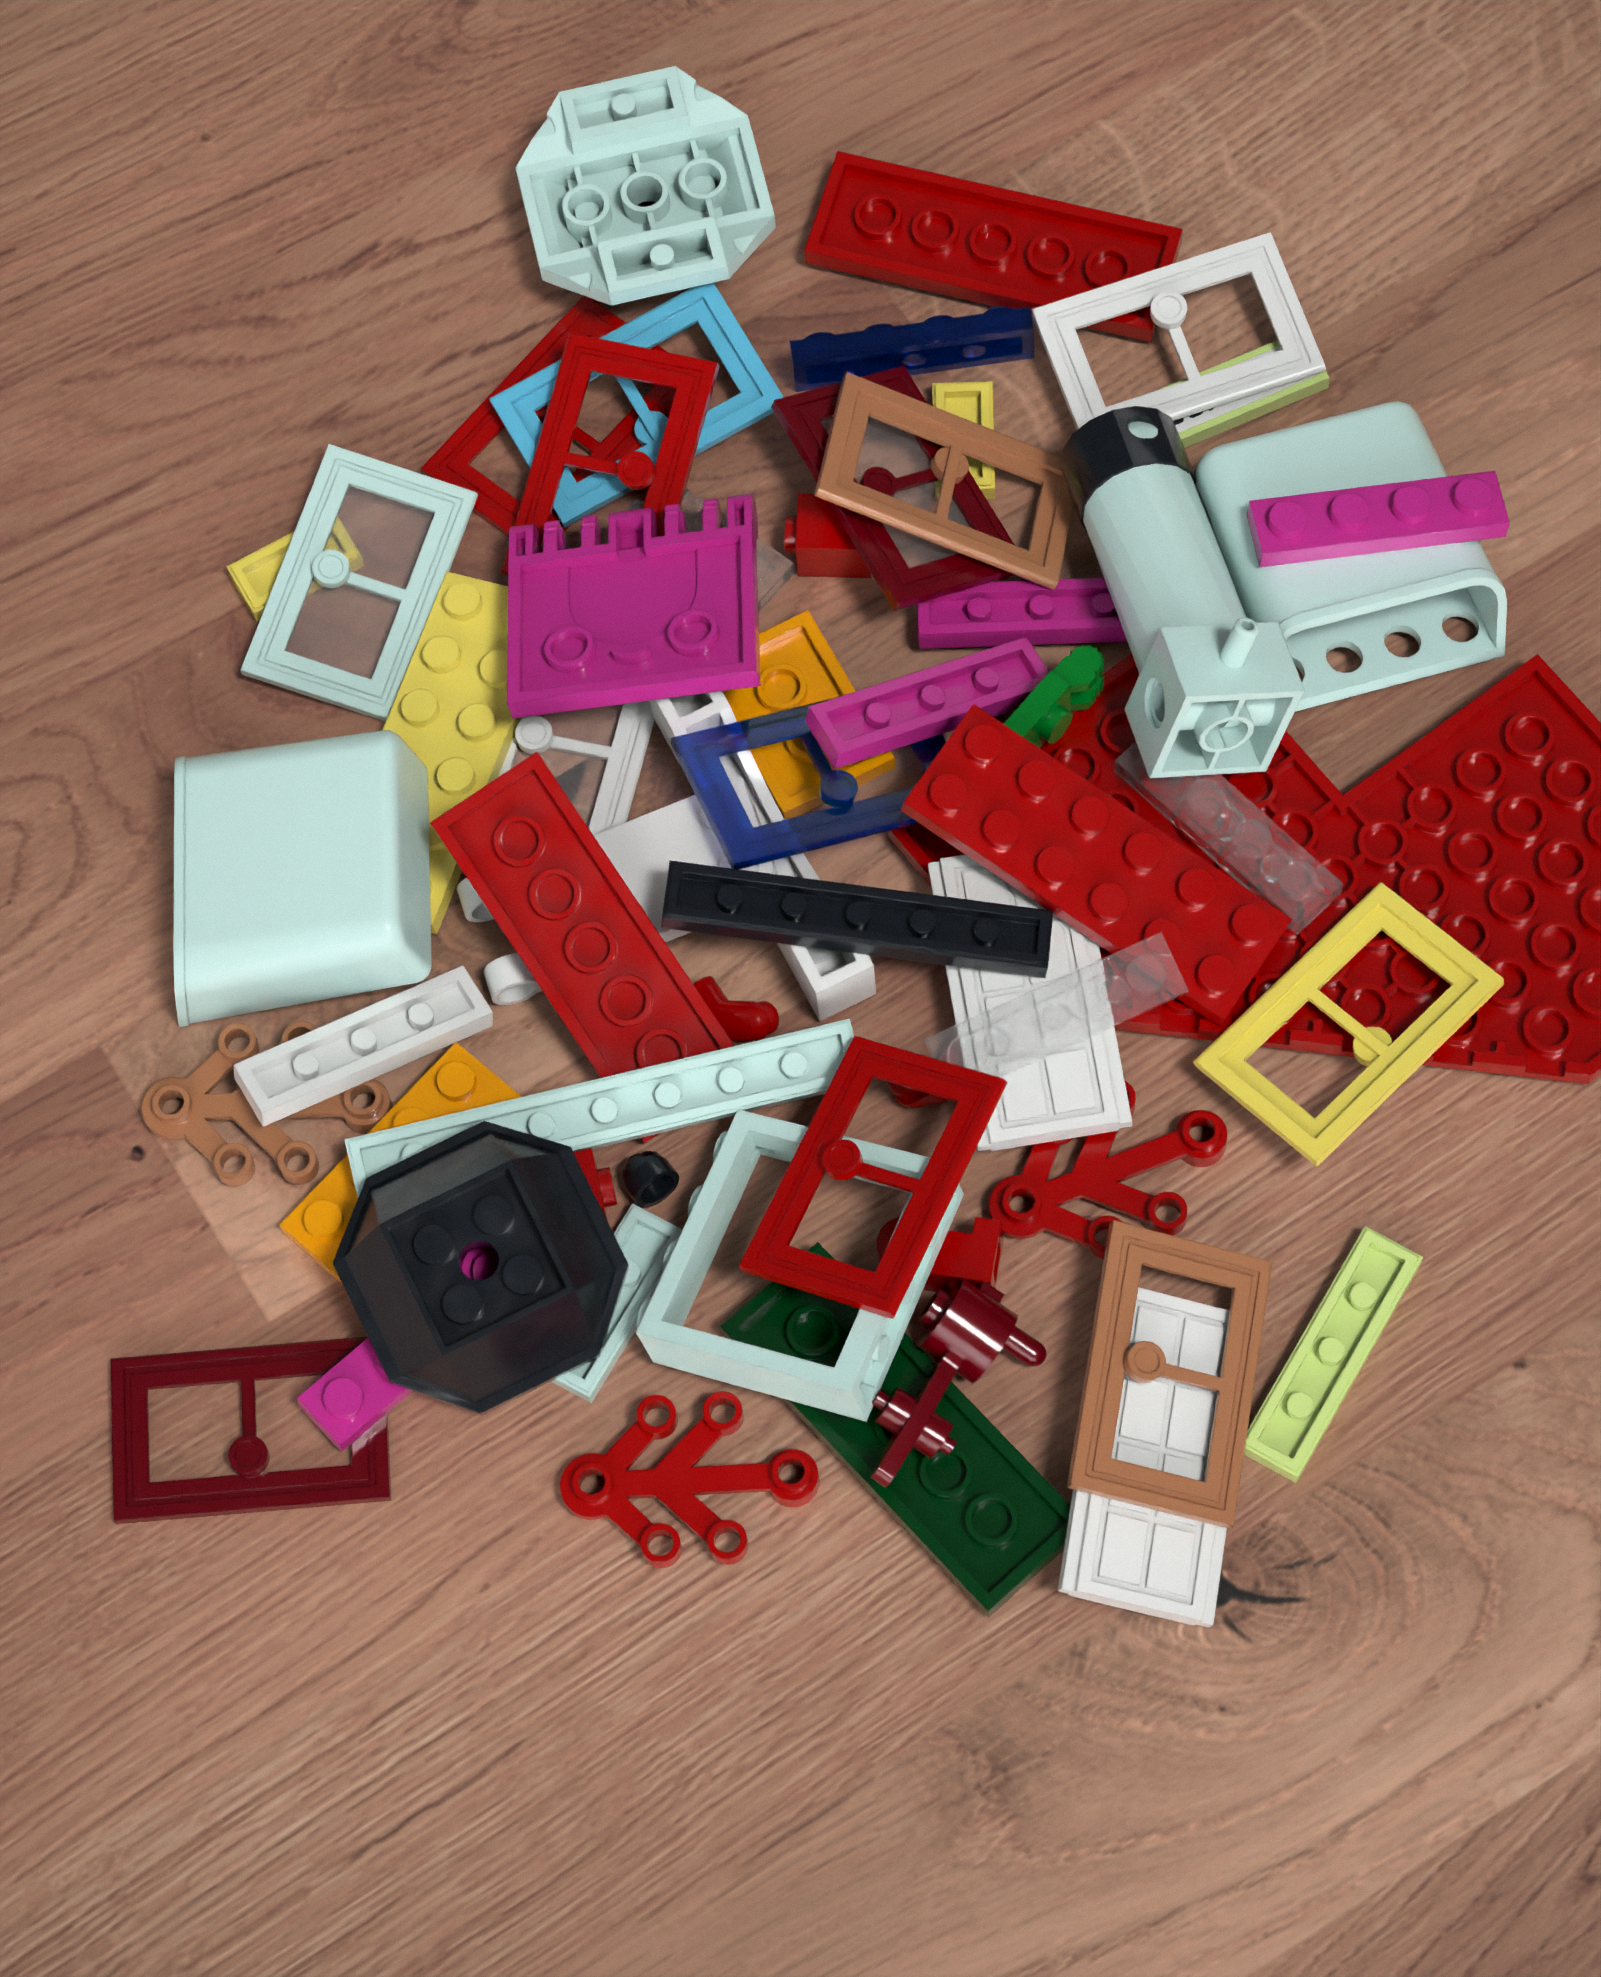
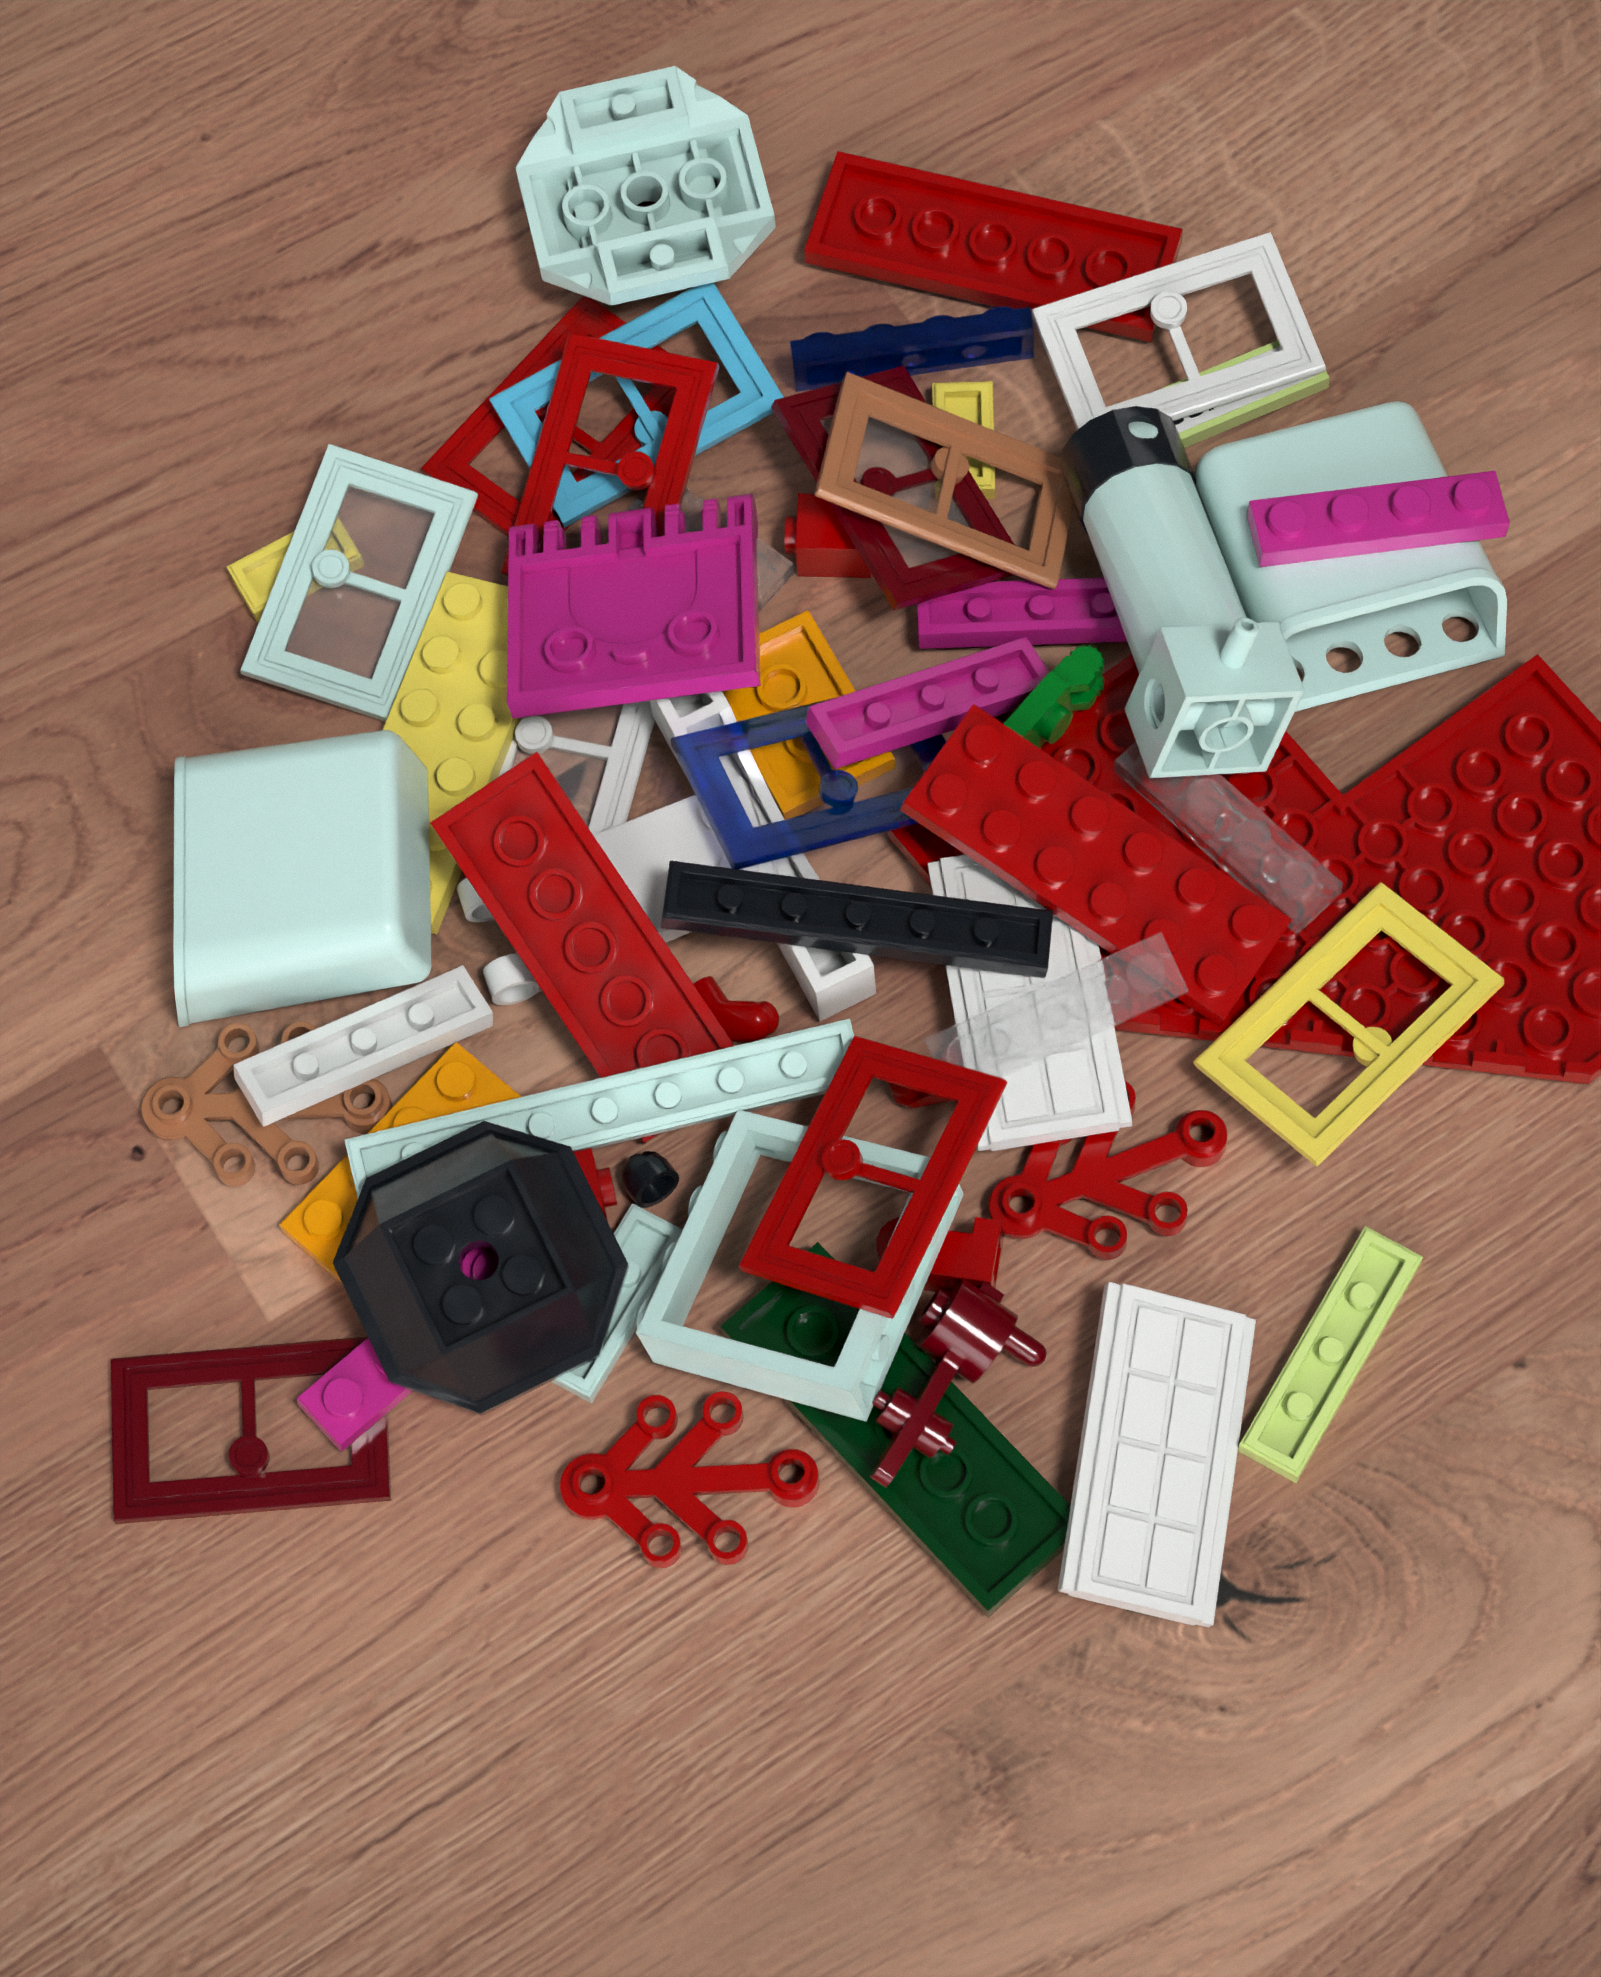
(1109, 1357): nougat door -> none

